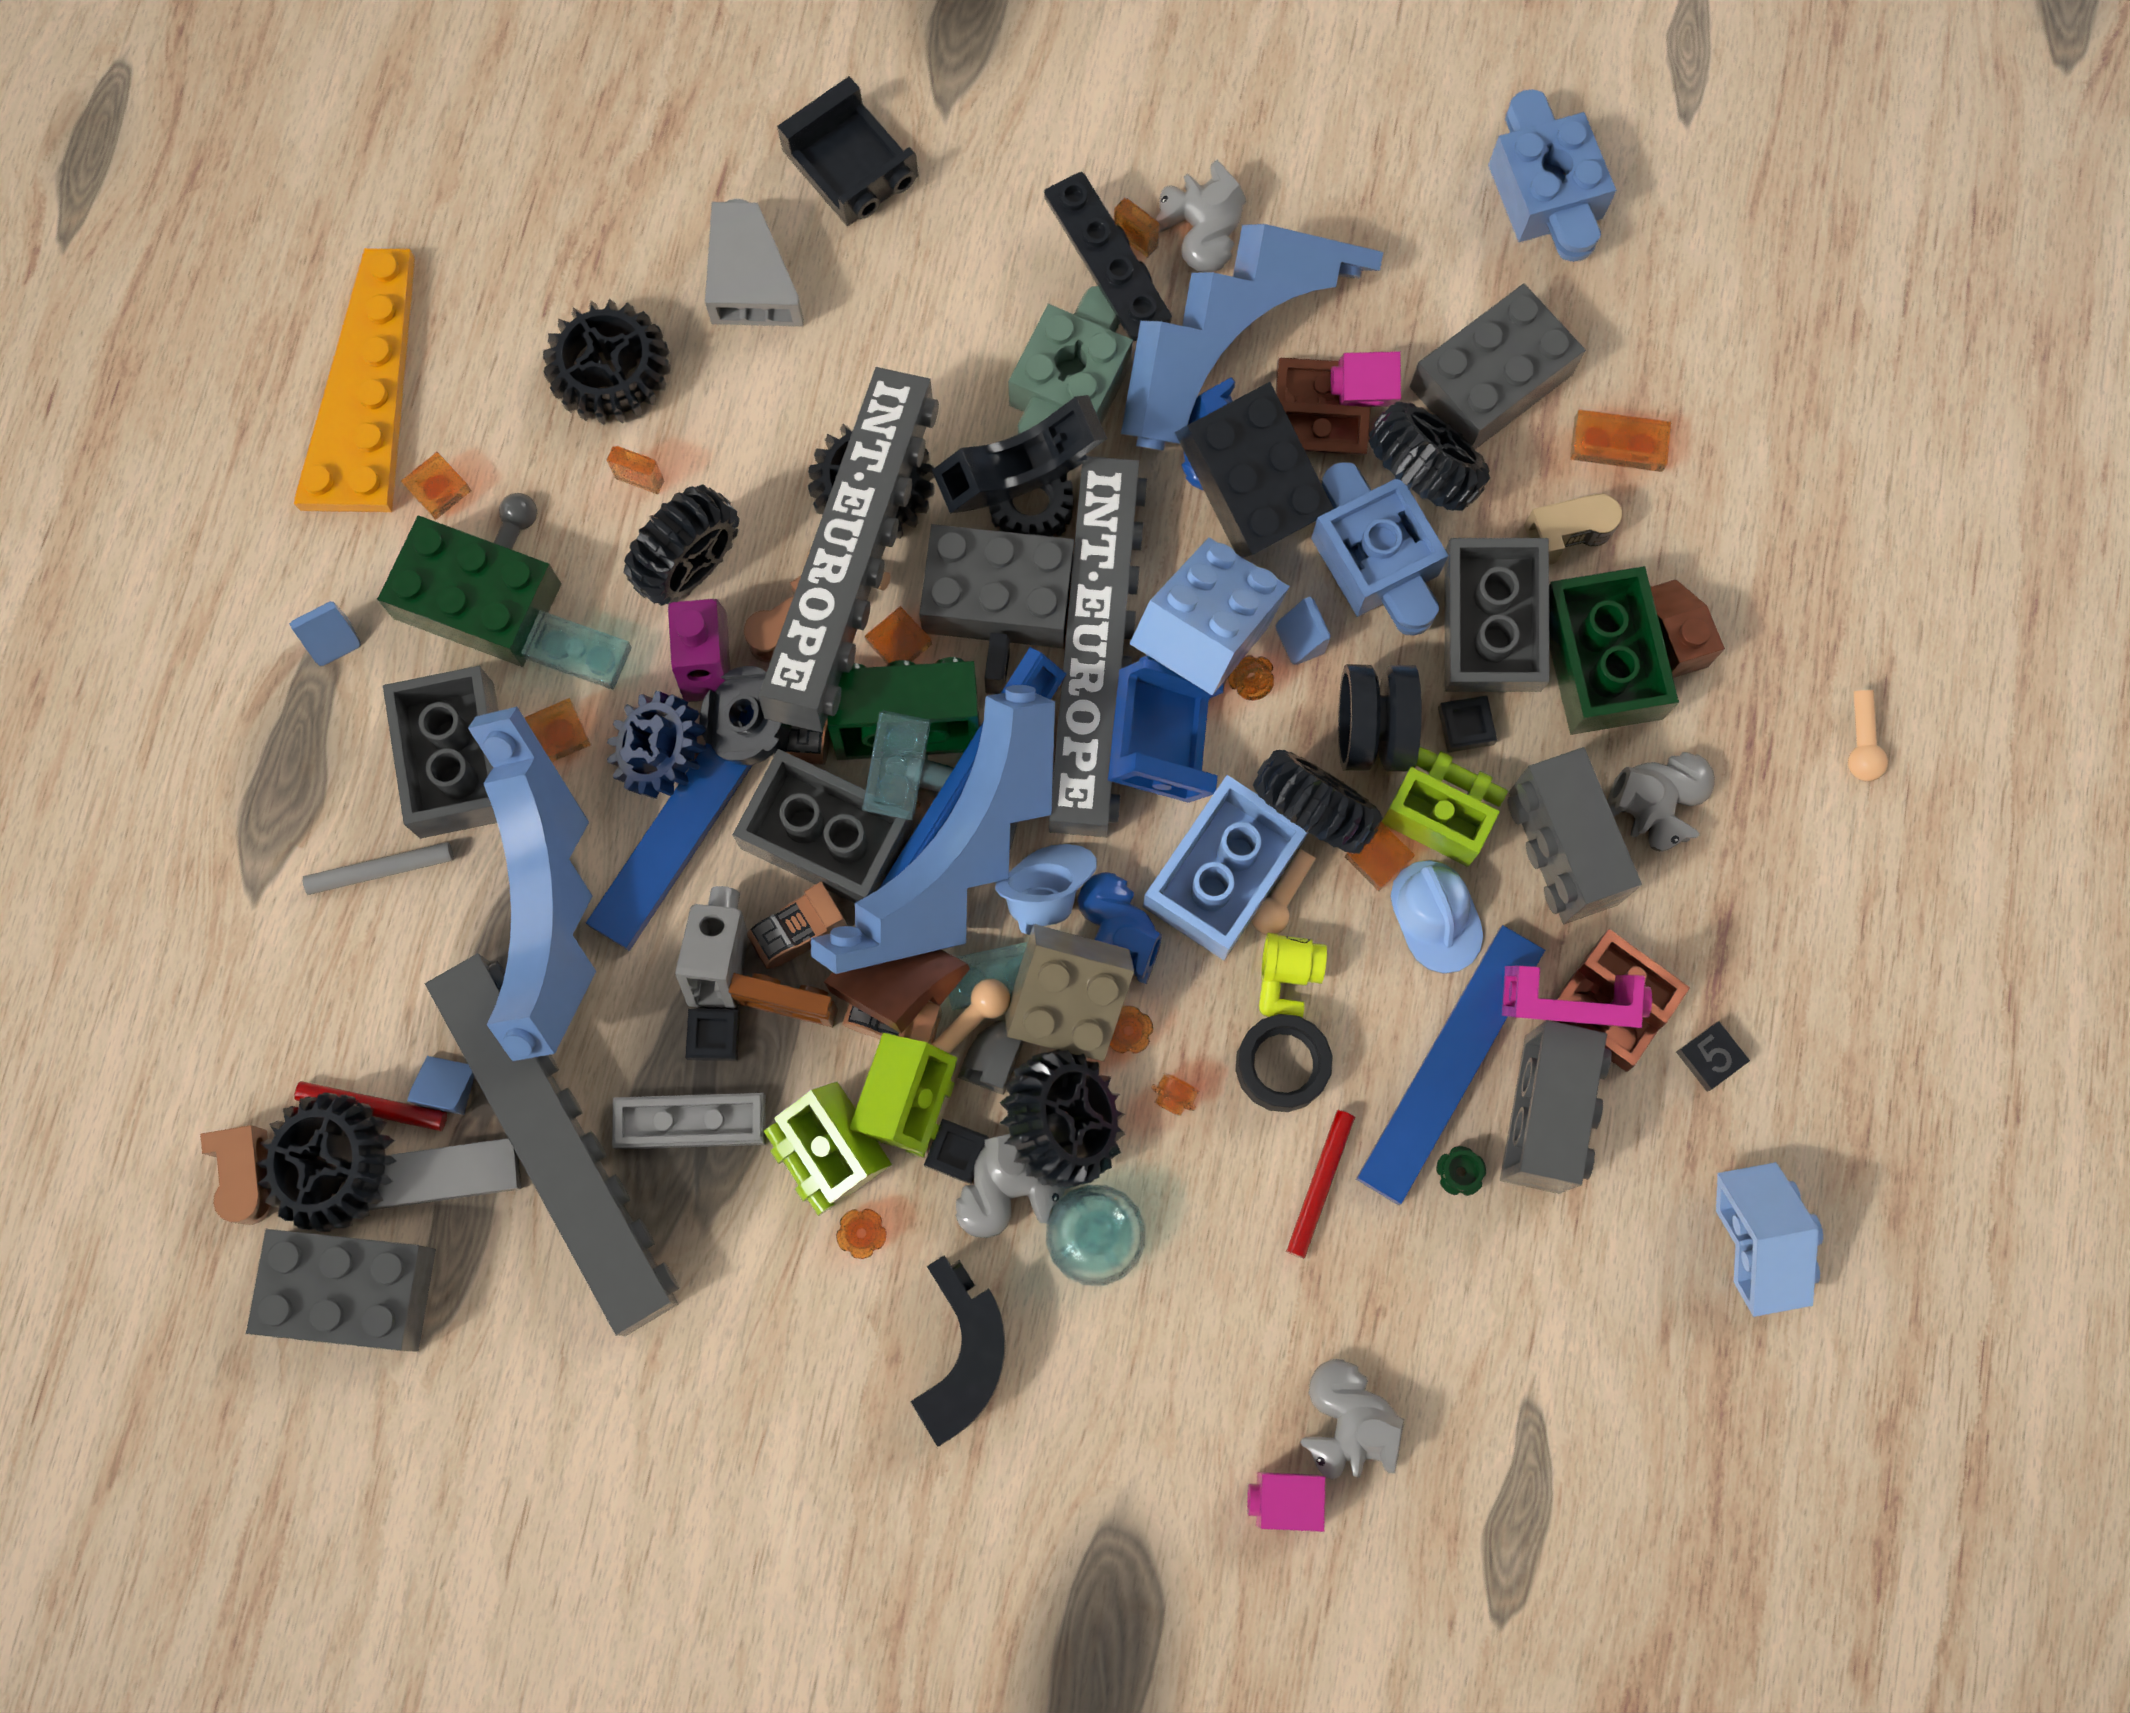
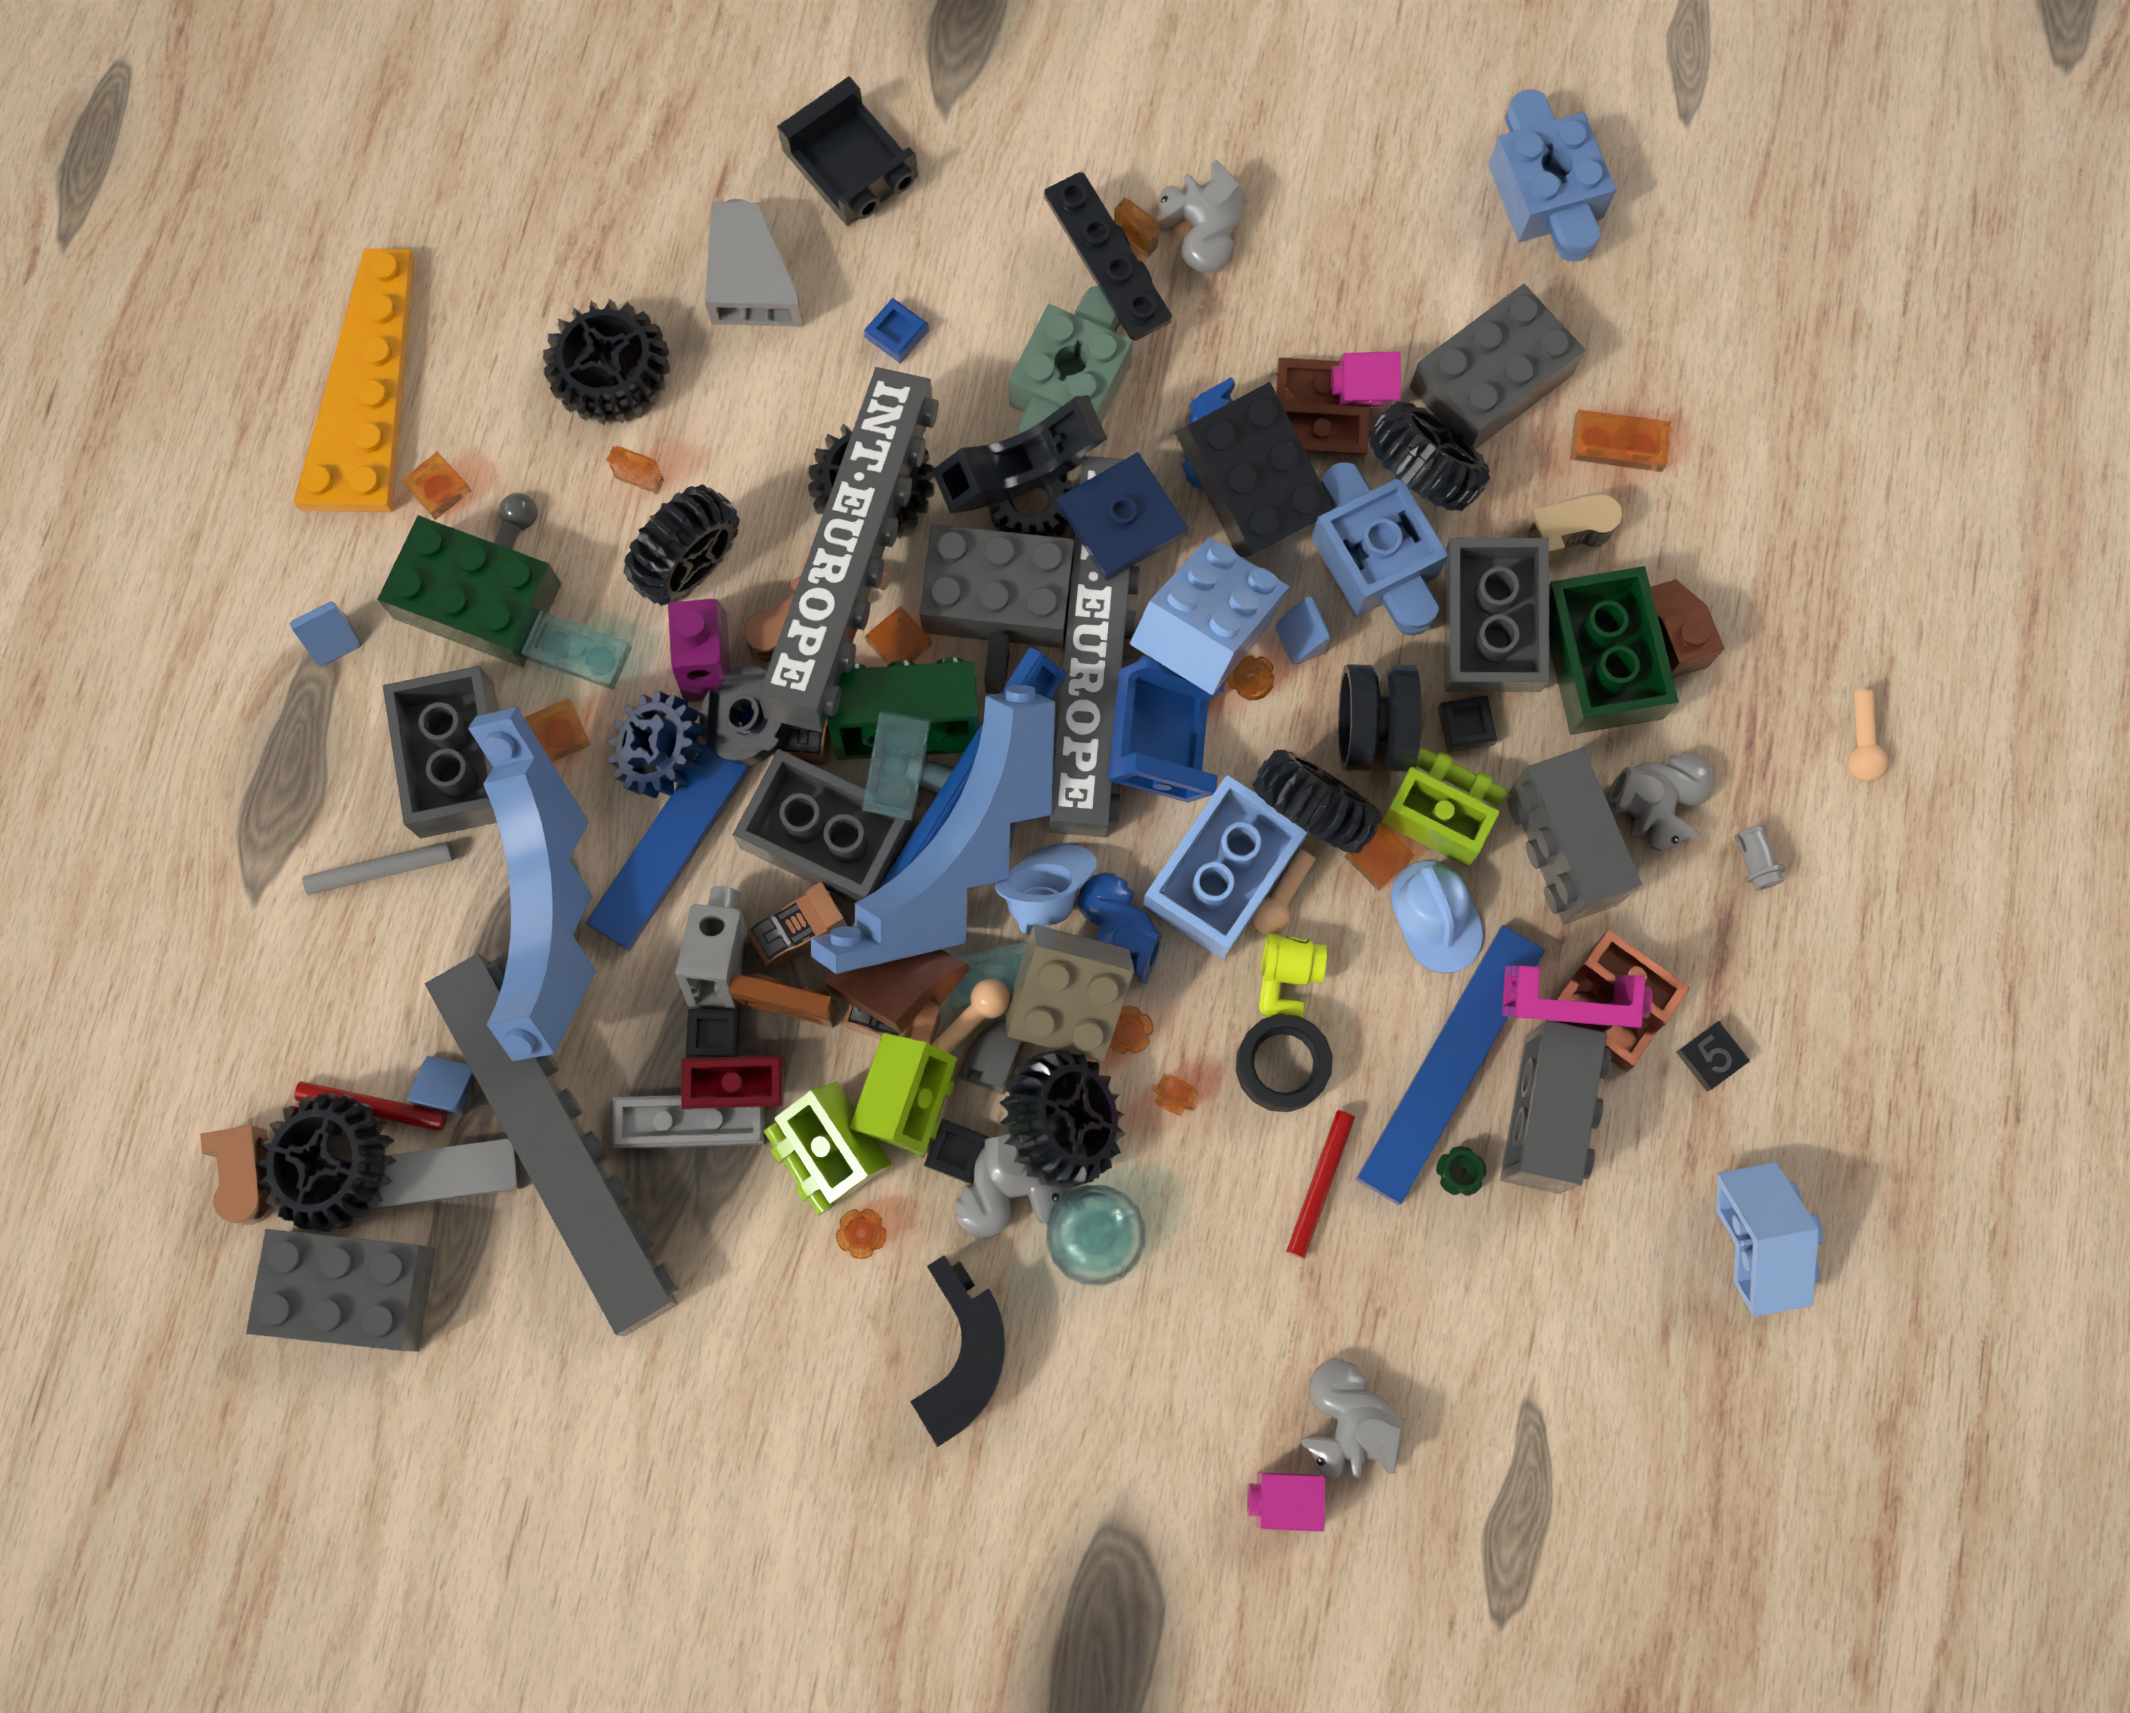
(732, 1082): none -> dark red slope
(896, 330): none -> blue tile
(1122, 516): none -> dark blue plate
(1176, 359): medium blue arch -> none
(1759, 858): none -> light grey pin

